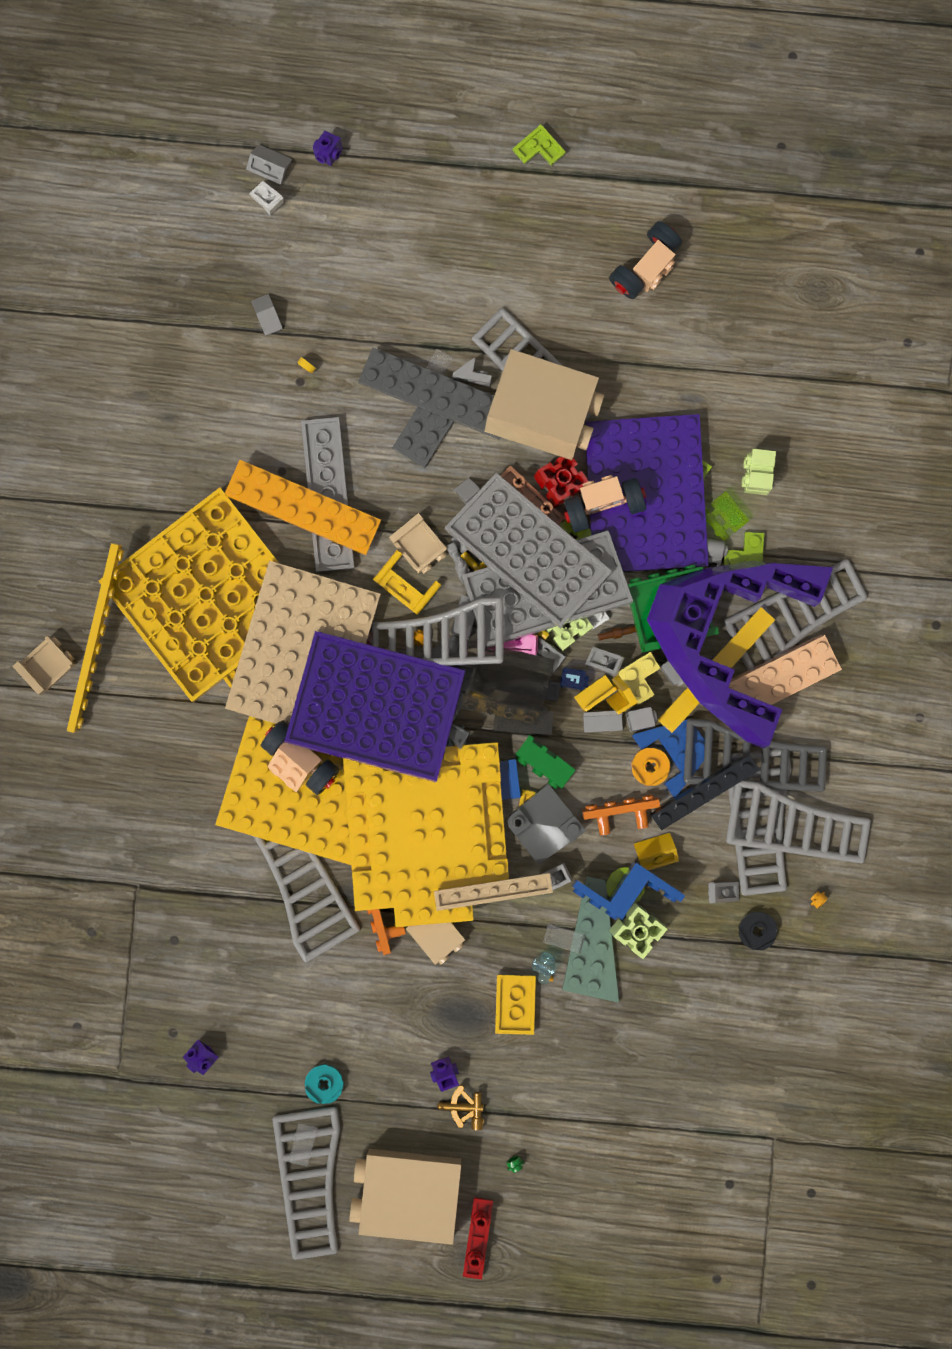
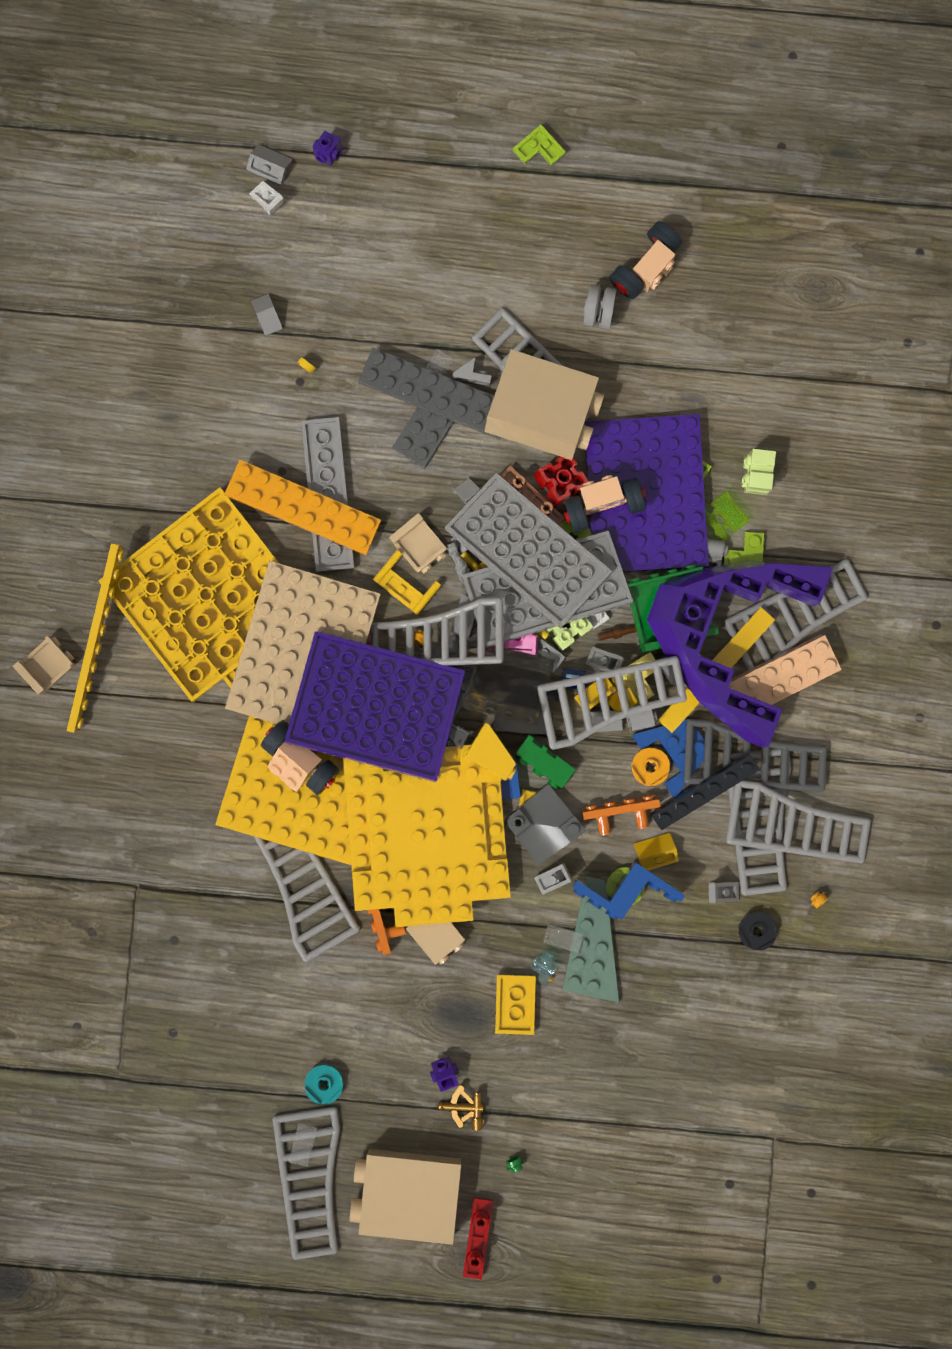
(200, 1057): dark purple brick -> none
(491, 754): none -> yellow slope
(493, 891): tan plate -> none
(599, 307): none -> light grey wheel
(608, 718): none -> light grey bar
(638, 941): yellowish green brick -> none

